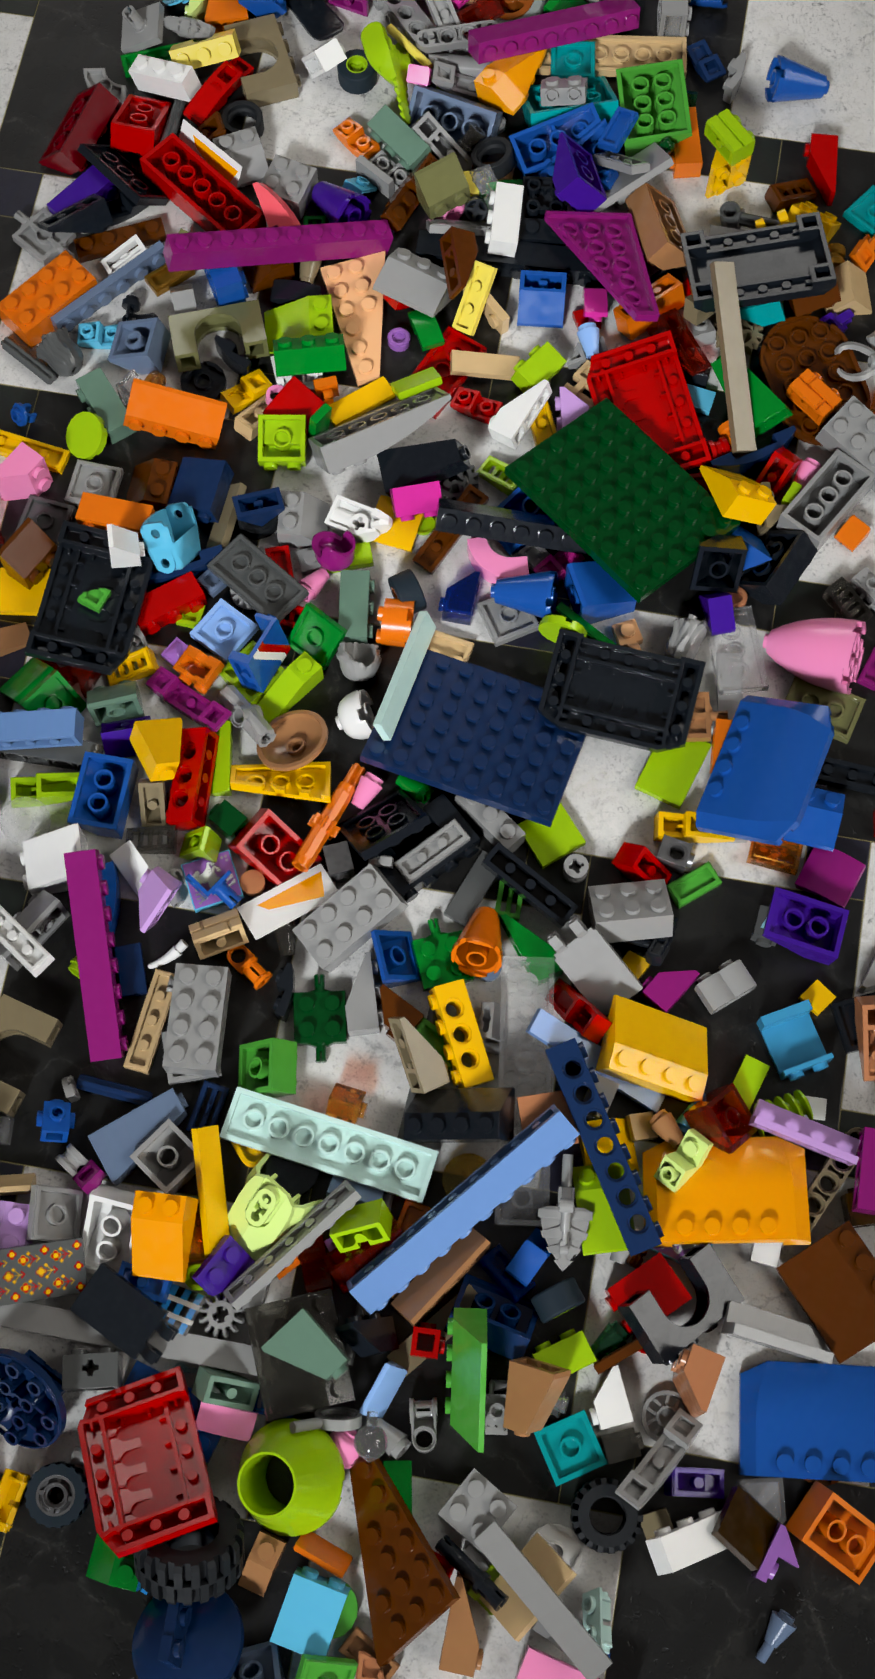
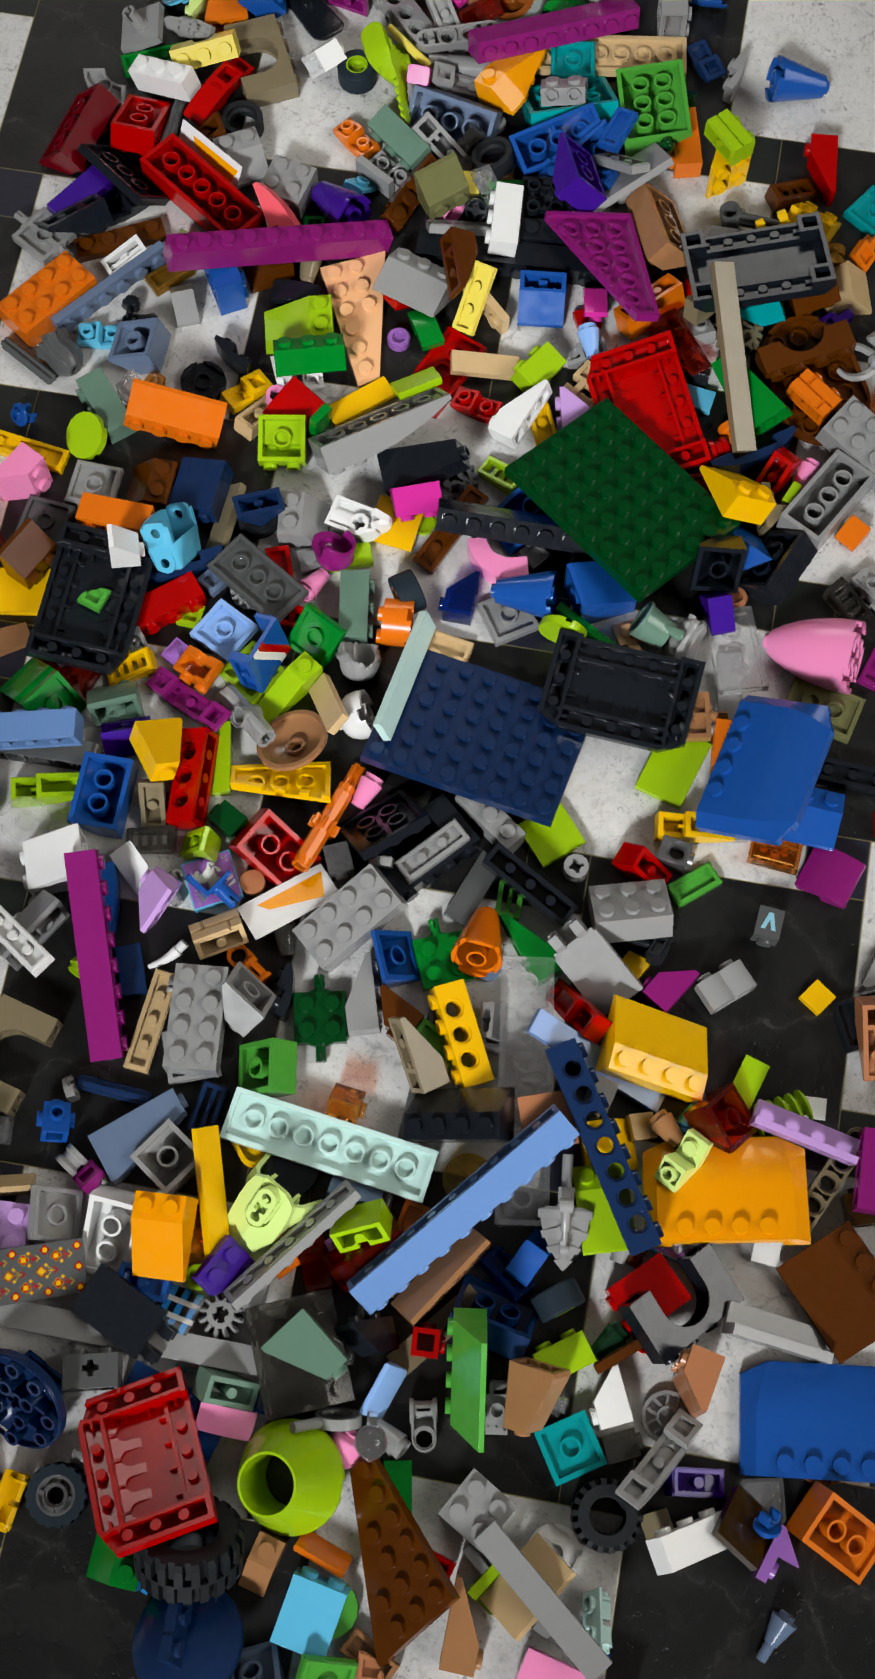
(191, 327): olive arch -> none
(245, 999): none -> light grey slope
(326, 388): orange tile -> none
(328, 704): none -> tan tile
(416, 790): green cone -> none
(480, 1581): black pin -> none
(558, 563): dark pink slope -> none
(654, 627): none -> sand green hat
(768, 1524): none -> blue plate
(778, 361): none -> reddish brown arch
(793, 1041): dark azure panel -> none
(805, 925): dark purple slope -> none

